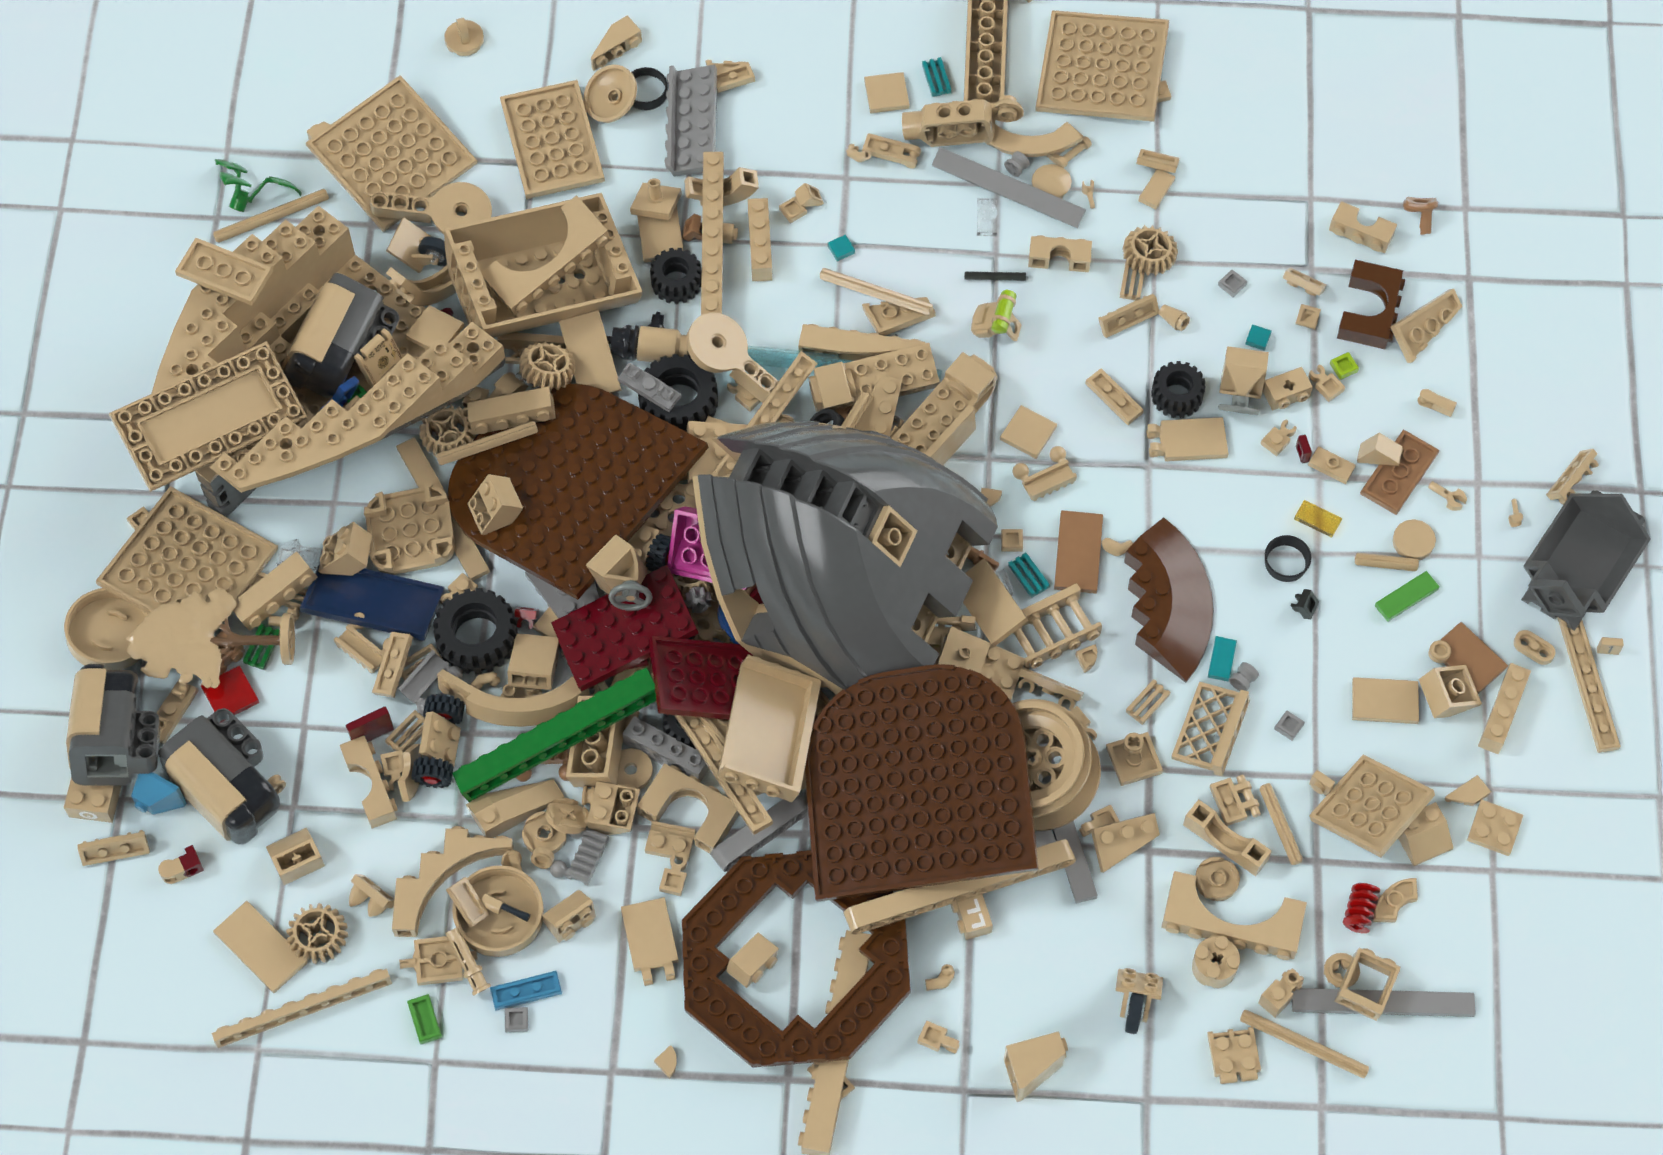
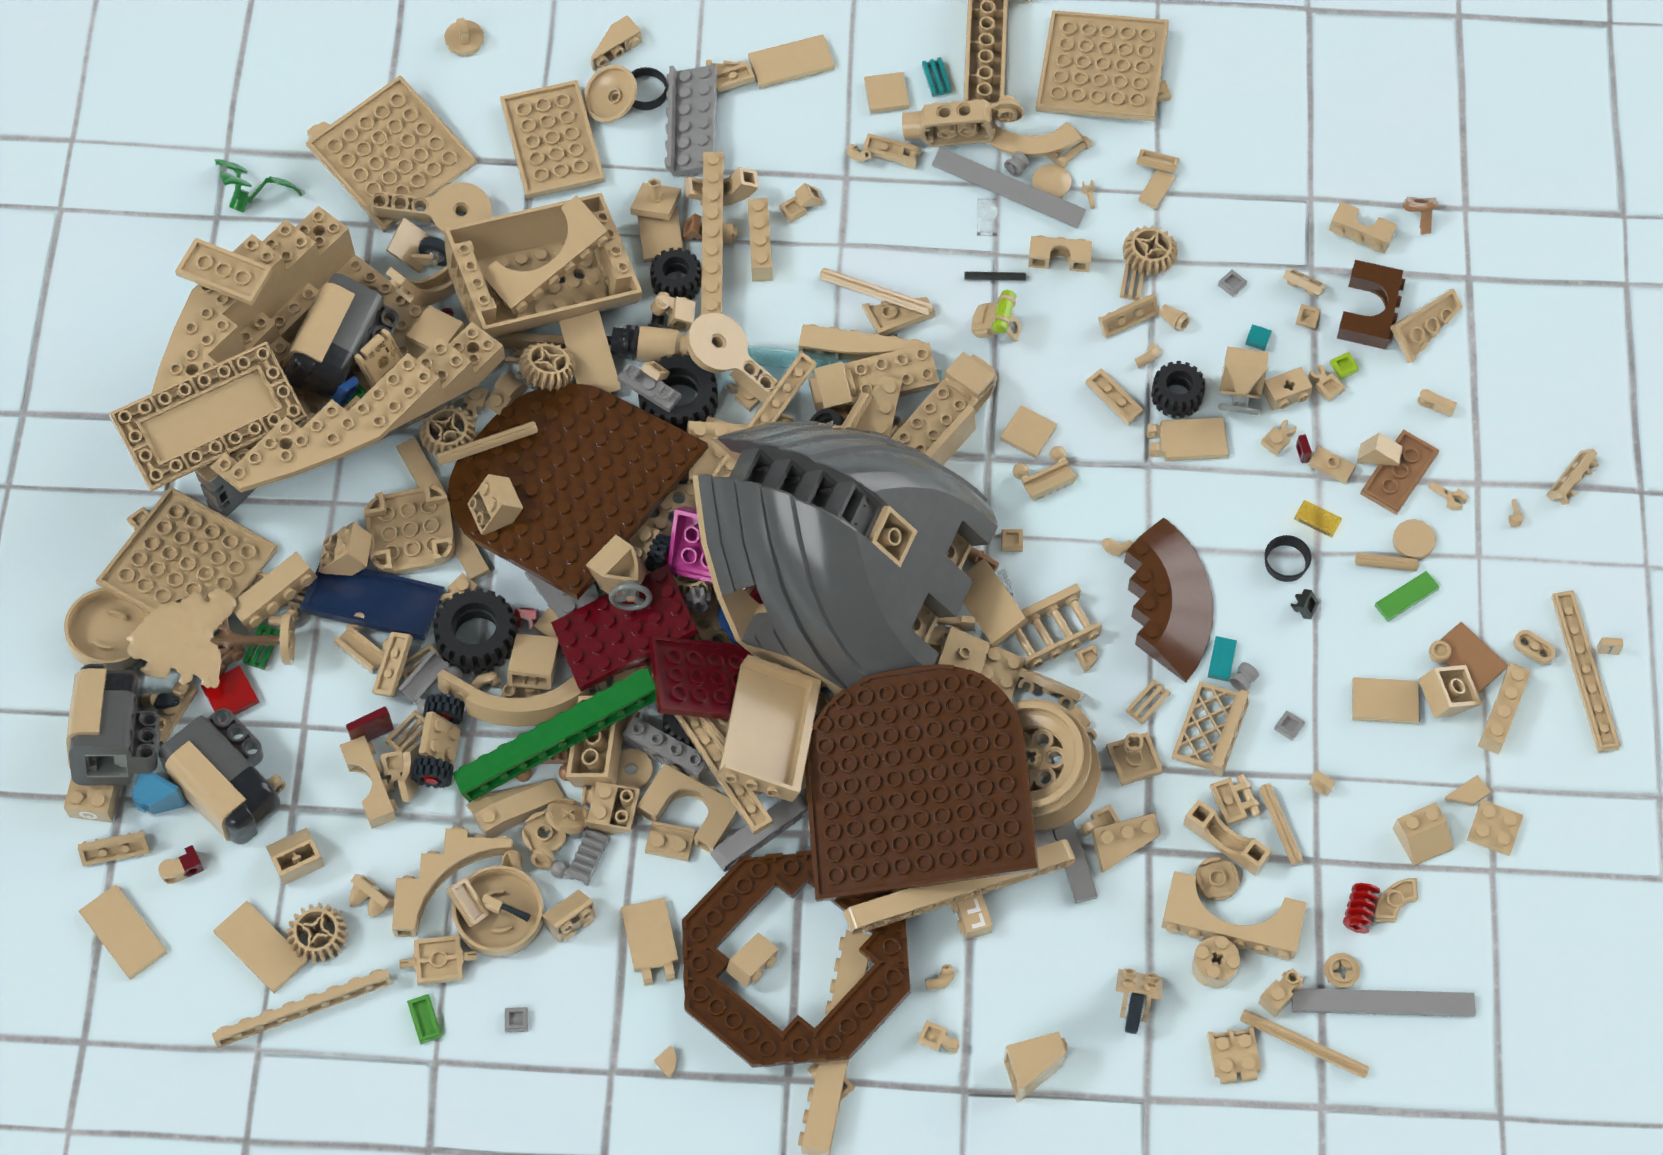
(123, 932): none -> tan tile
(159, 701): none -> black piece
(270, 215): tan axle -> none
(310, 555): clear slope -> none
(472, 970): tan pin -> none
(511, 410): tan brick -> none
(525, 990): dark azure tile -> none
(655, 370): none -> tan tile
(673, 879): tan plate -> none
(679, 310): none -> tan brick
(791, 61): none -> tan tile
(841, 248): teal tile -> none
(992, 494): tan tile -> none
(1019, 561): teal tile -> none
(1078, 551): medium nougat tile -> none
(1153, 353): none -> tan arm
(1359, 1003): tan window -> none
(1372, 805): tan plate -> none
(1585, 556): dark grey panel -> none

